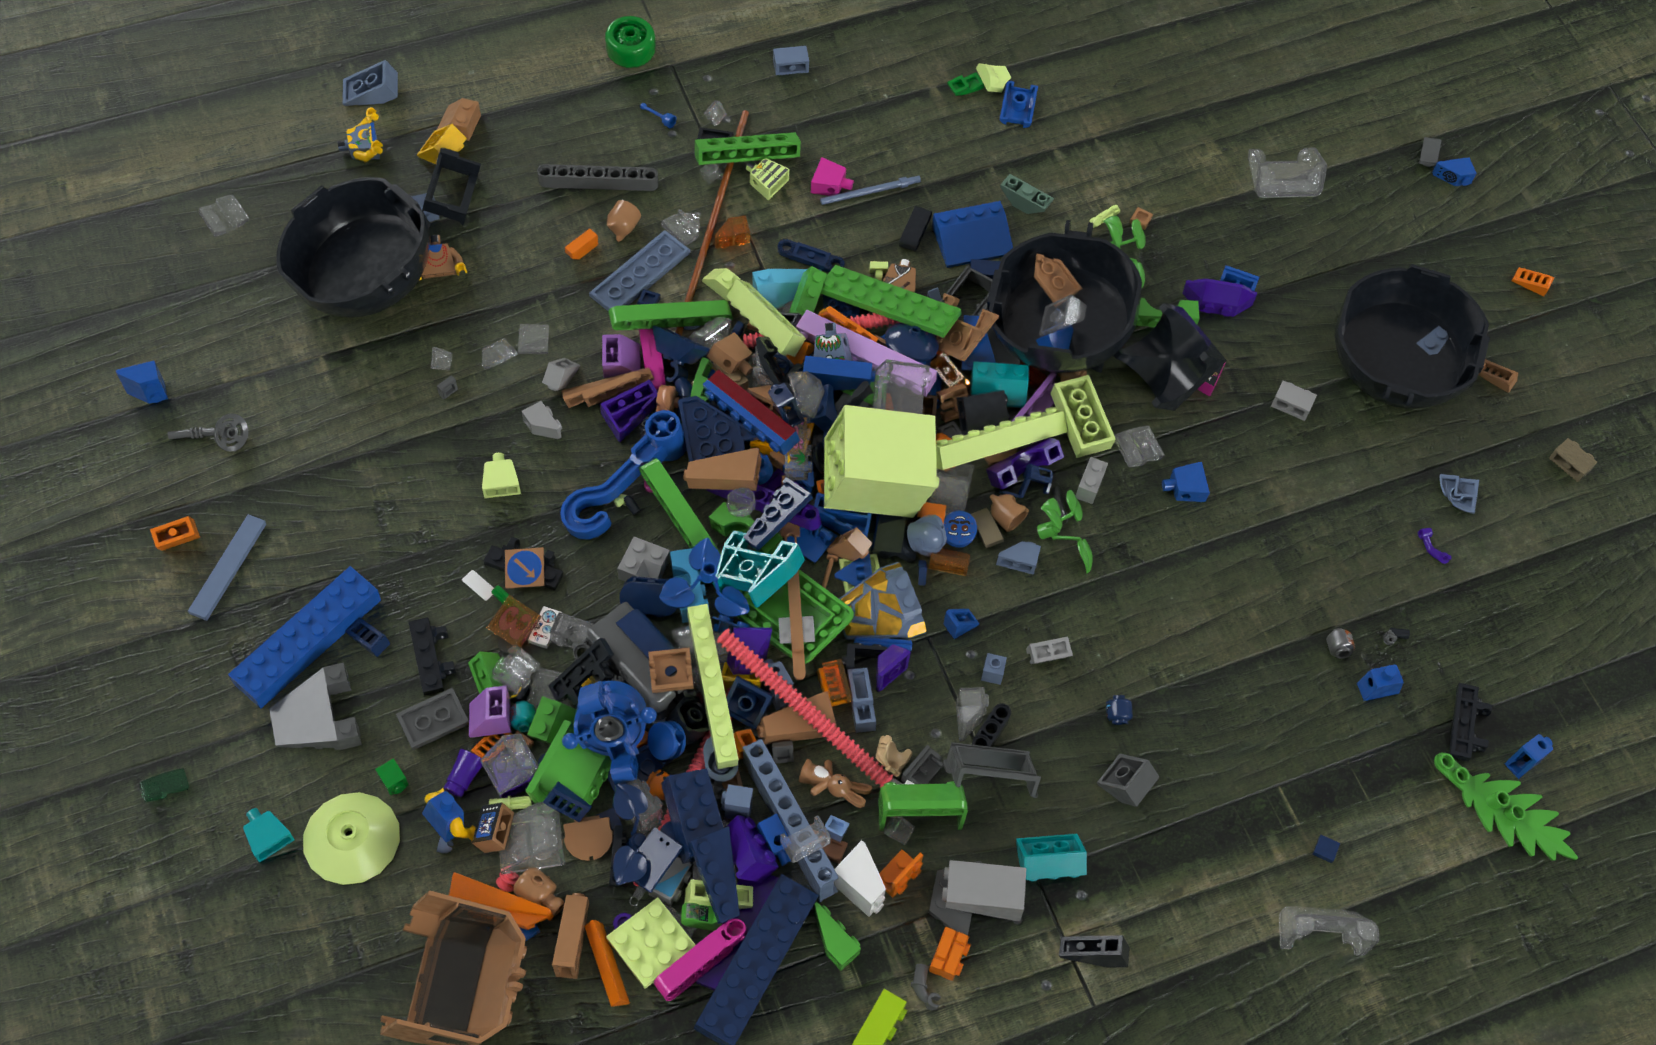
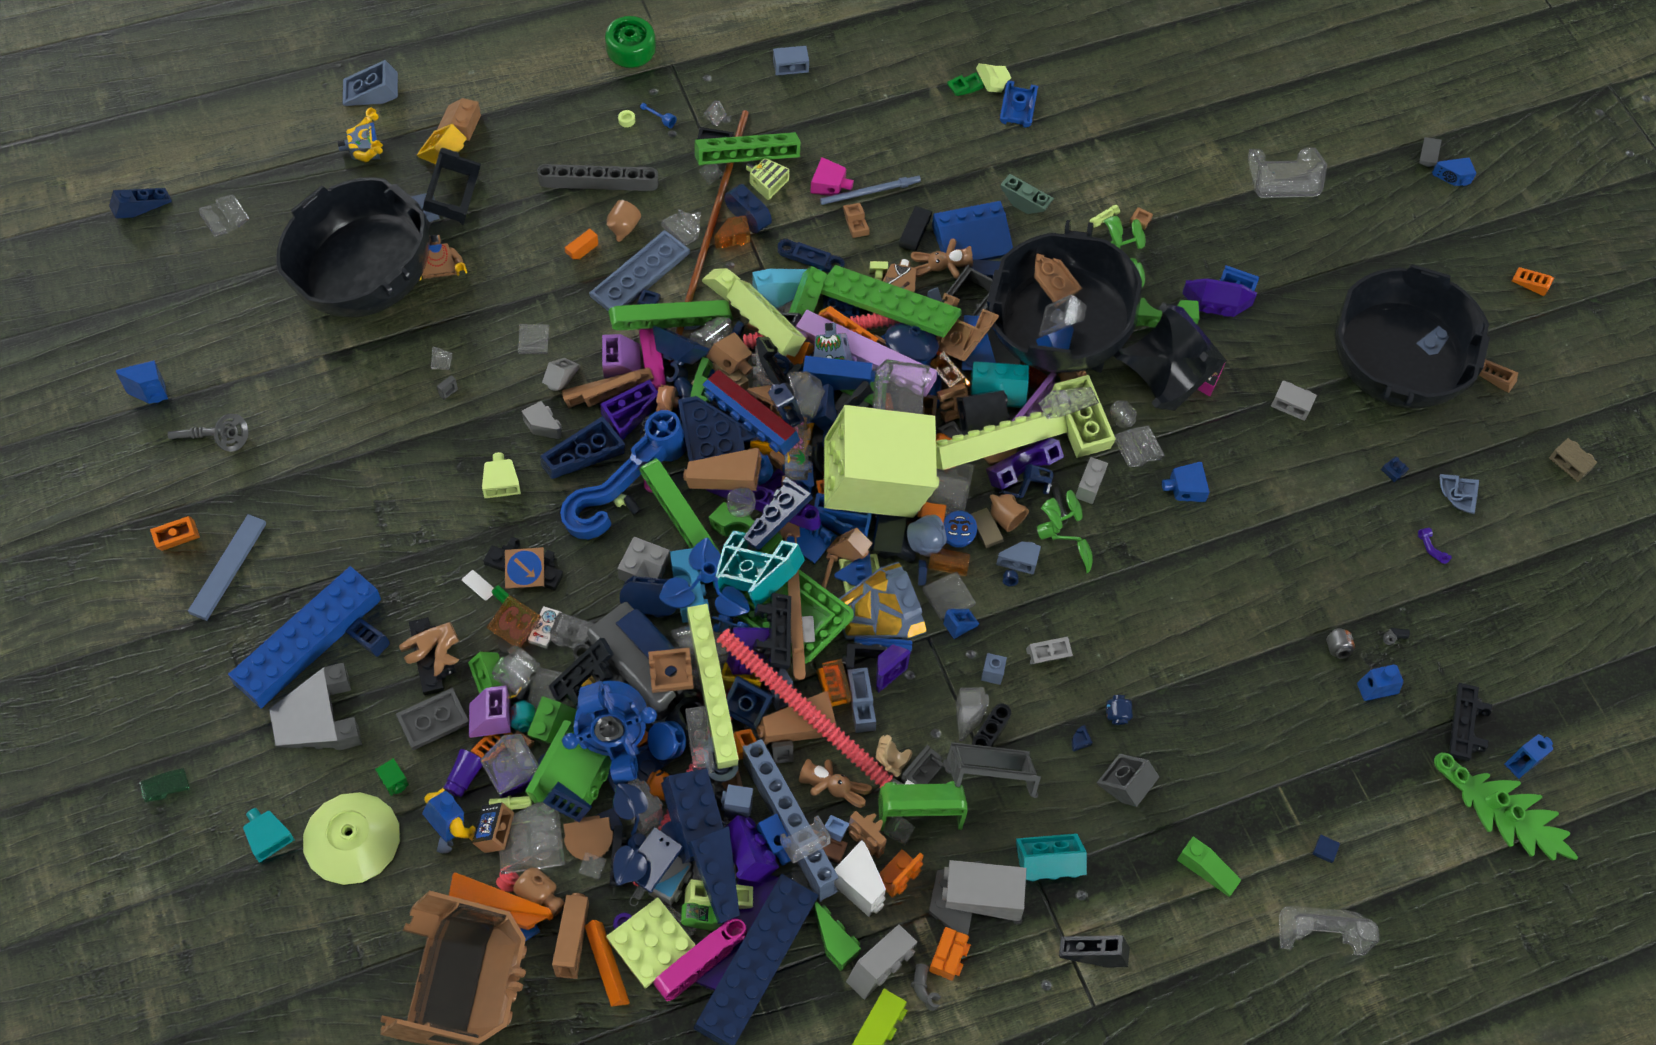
(137, 201): none -> dark blue slope
(426, 640): none -> medium nougat piece
(497, 353): clear slope -> none
(585, 448): none -> dark blue wedge
(592, 865): none -> clear tile
(626, 118): none -> yellowish green tile
(699, 739): none -> clear slope
(743, 202): none -> dark blue brick
(778, 644): none -> black hinge
(856, 220): none -> medium nougat slope
(868, 832): none -> medium nougat piece
(881, 961): none -> light grey wedge
(939, 260): none -> medium nougat animal
(948, 594): none -> clear tile
(1010, 574): none -> dark blue hinge
(1064, 402): none -> clear slope
(1081, 739): none -> dark blue tile
(1123, 414): none -> clear head
(1209, 866): none -> bright green slope
(1395, 469): none -> dark blue tile

